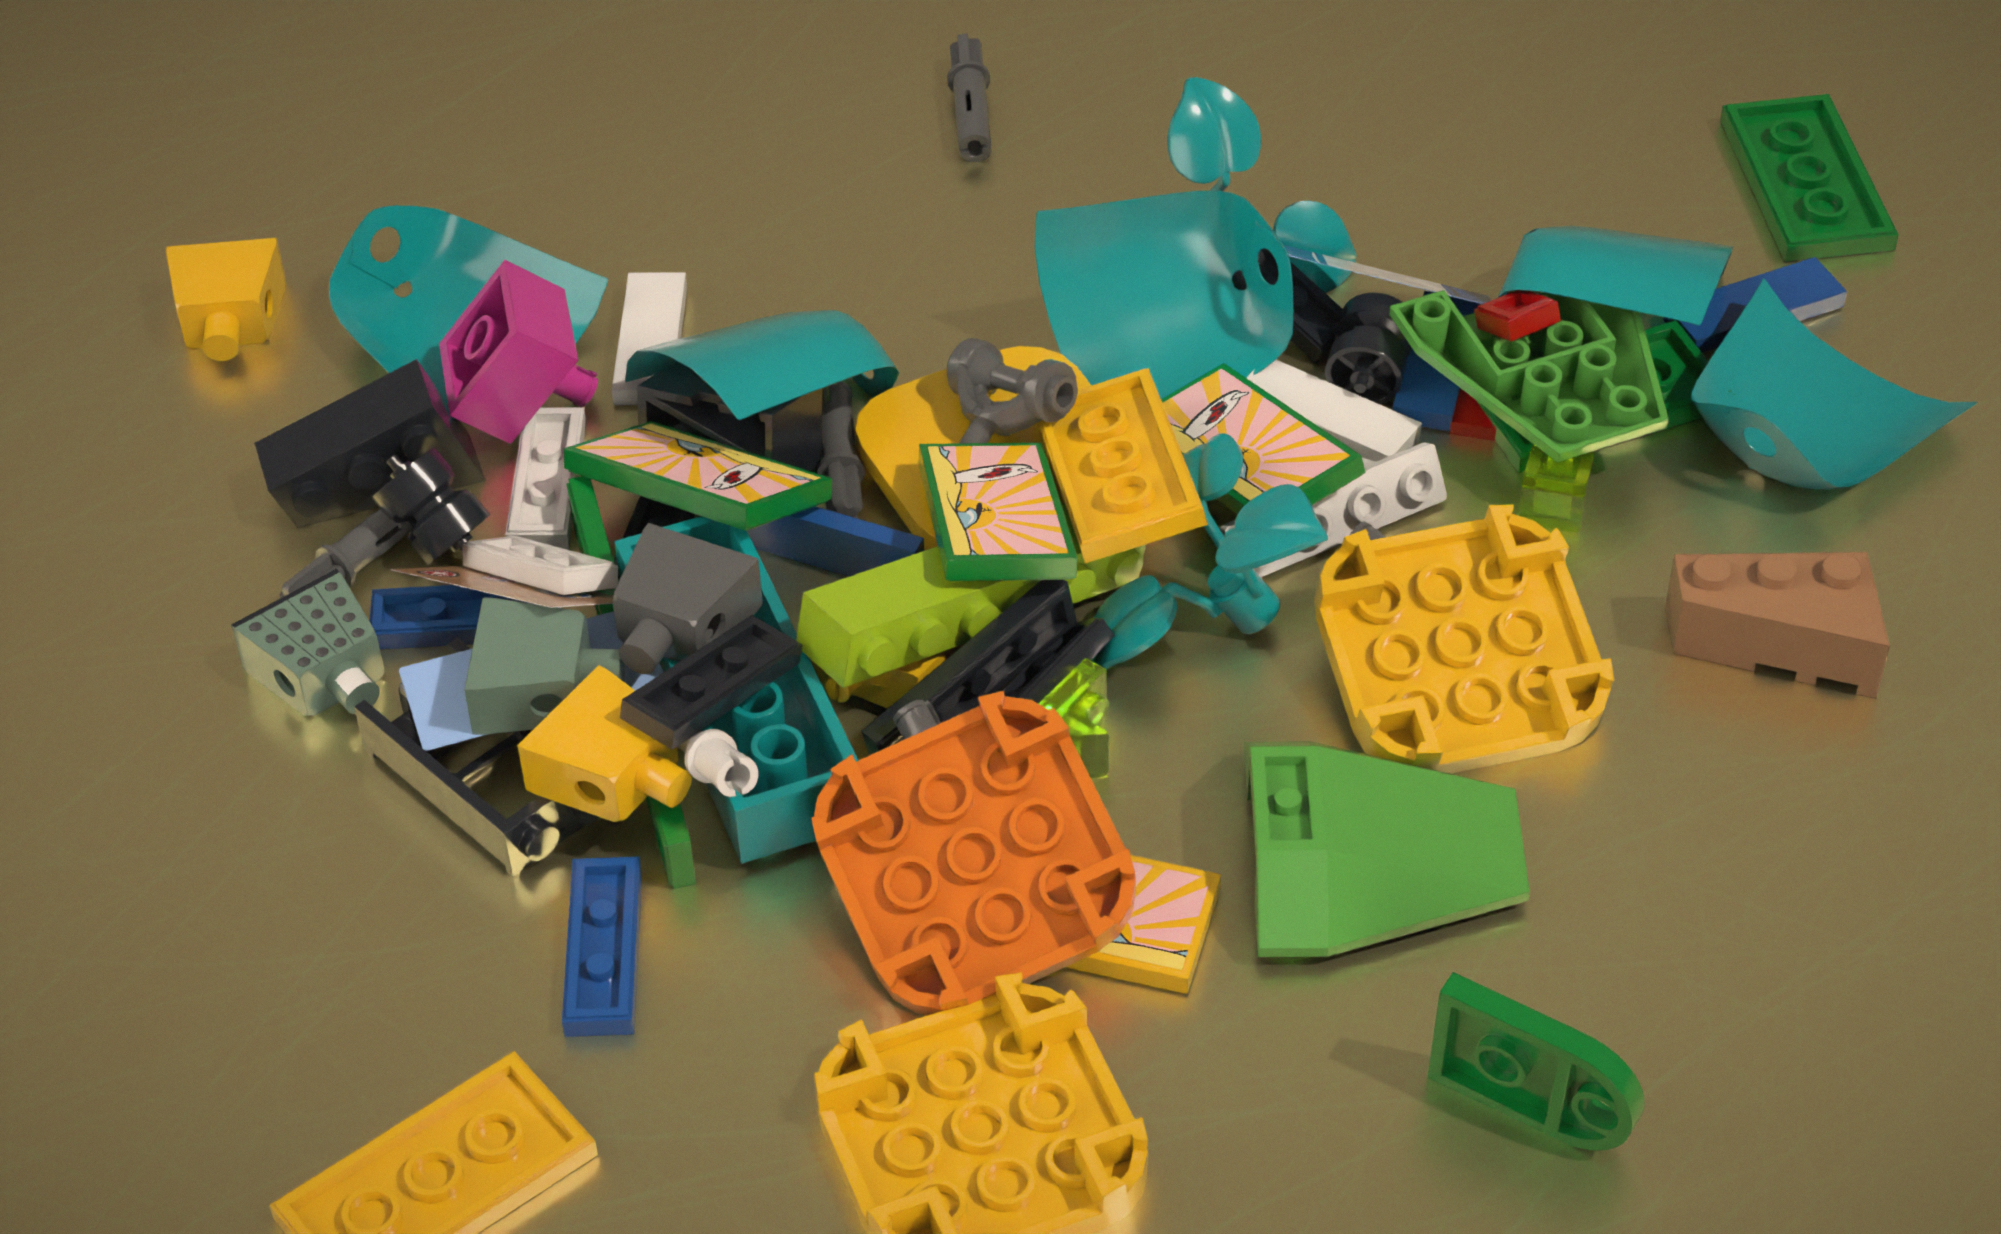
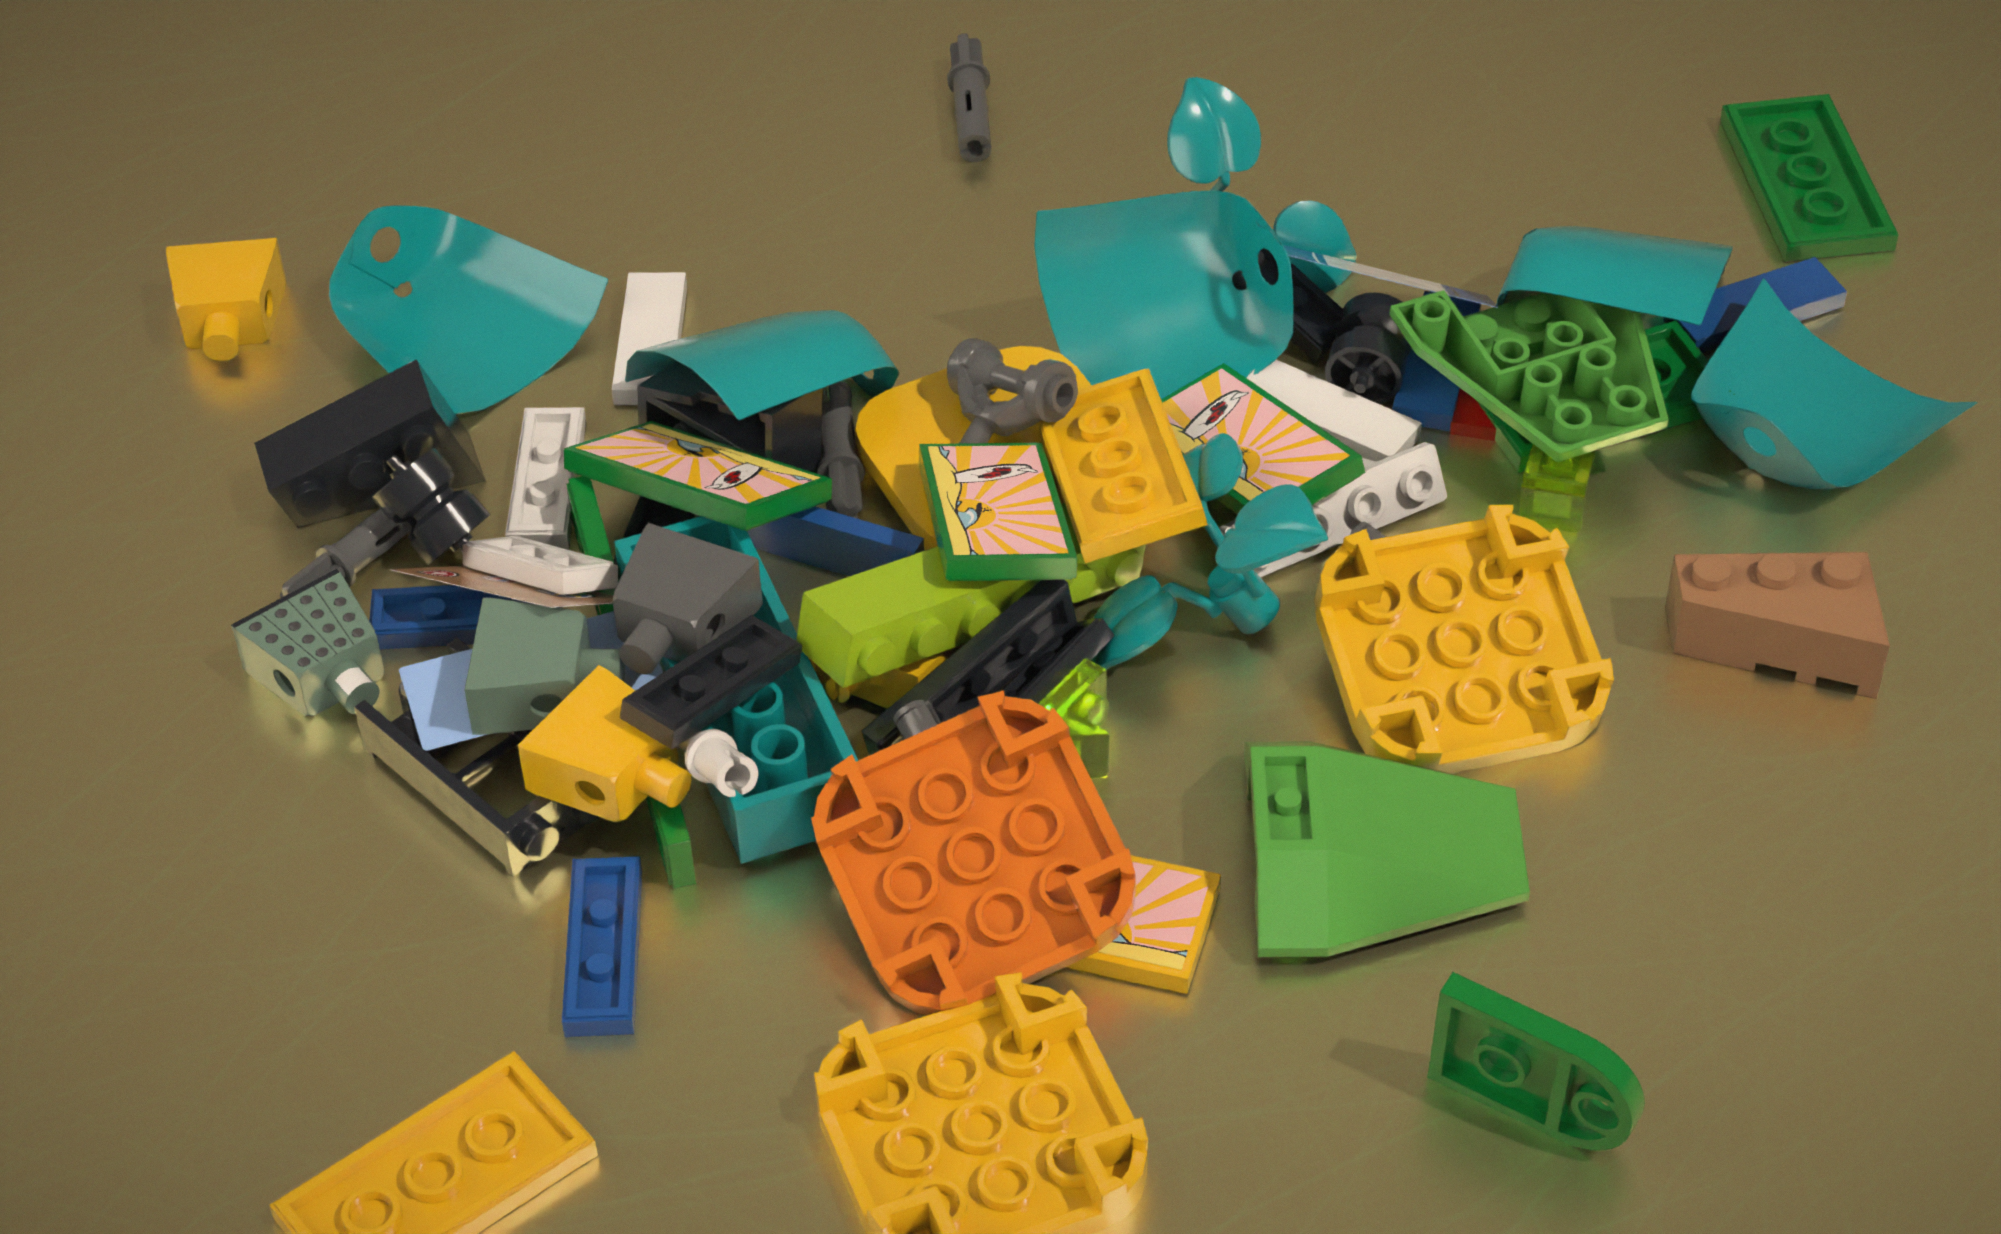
(512, 354): dark pink brick -> none
(1517, 314): red tile -> none

